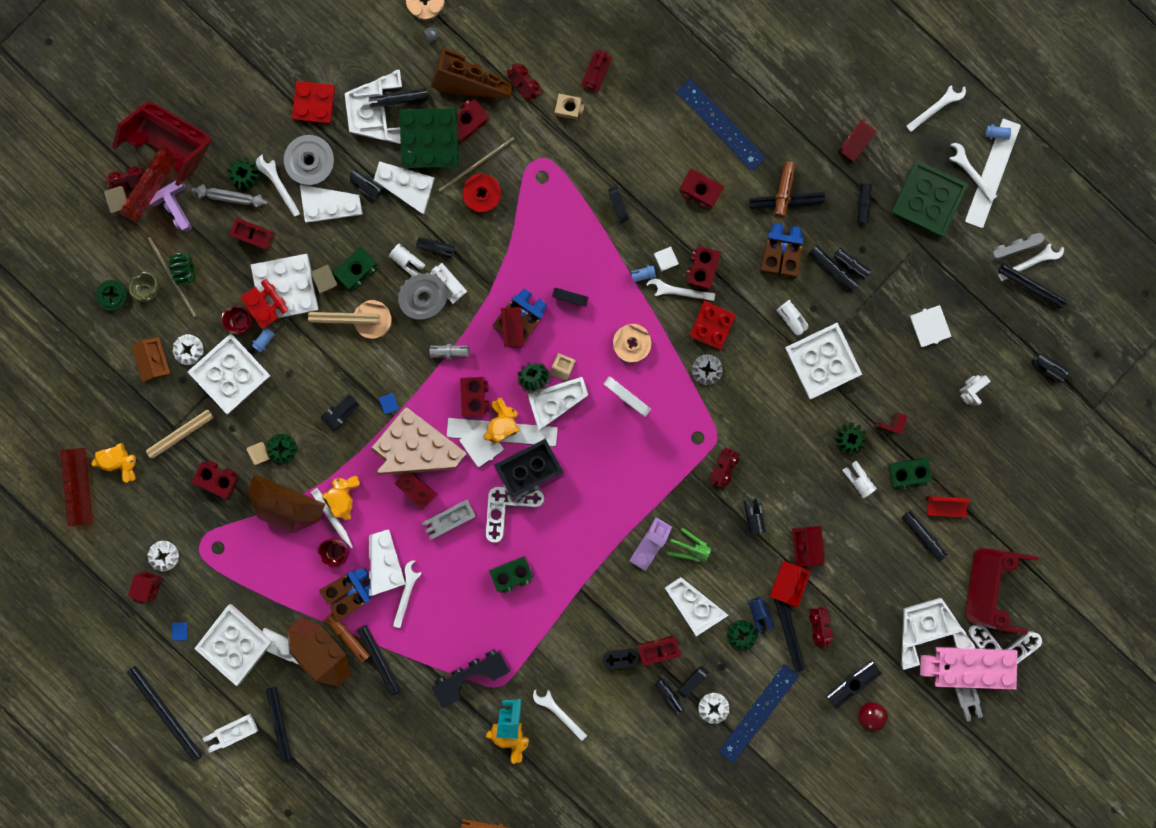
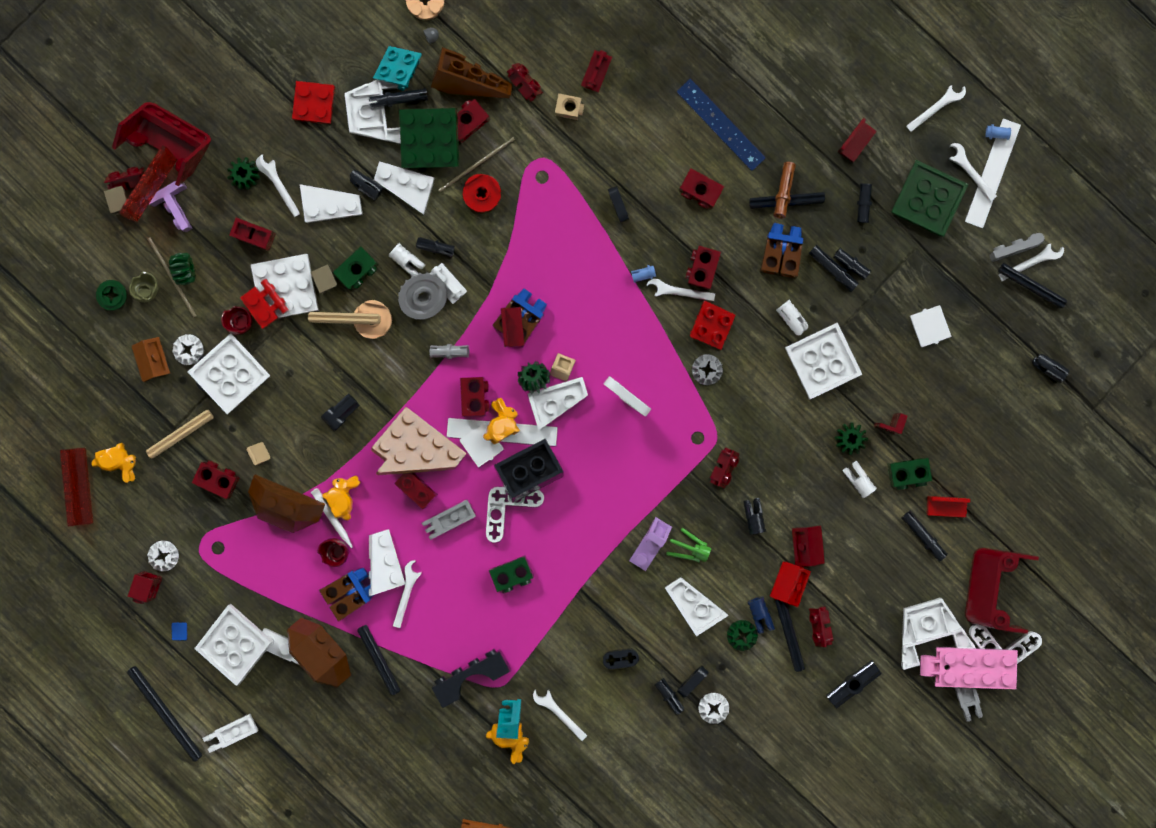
(229, 196): light grey wheel -> none
(263, 340): medium blue pin -> none
(278, 723): black axle -> none
(288, 442): dark green gear -> none
(299, 151): light grey gear -> none
(348, 639): dark orange pin -> none
(388, 403): blue sticker -> none
(398, 67): none -> teal hinge
(570, 297): black beam -> none
(622, 348): light nougat plate -> none
(659, 650): dark red brick -> none
(666, 259): white slope -> none
(758, 713): dark blue sticker -> none
(872, 716): dark red hair -> none
(972, 386): white bracket -> none

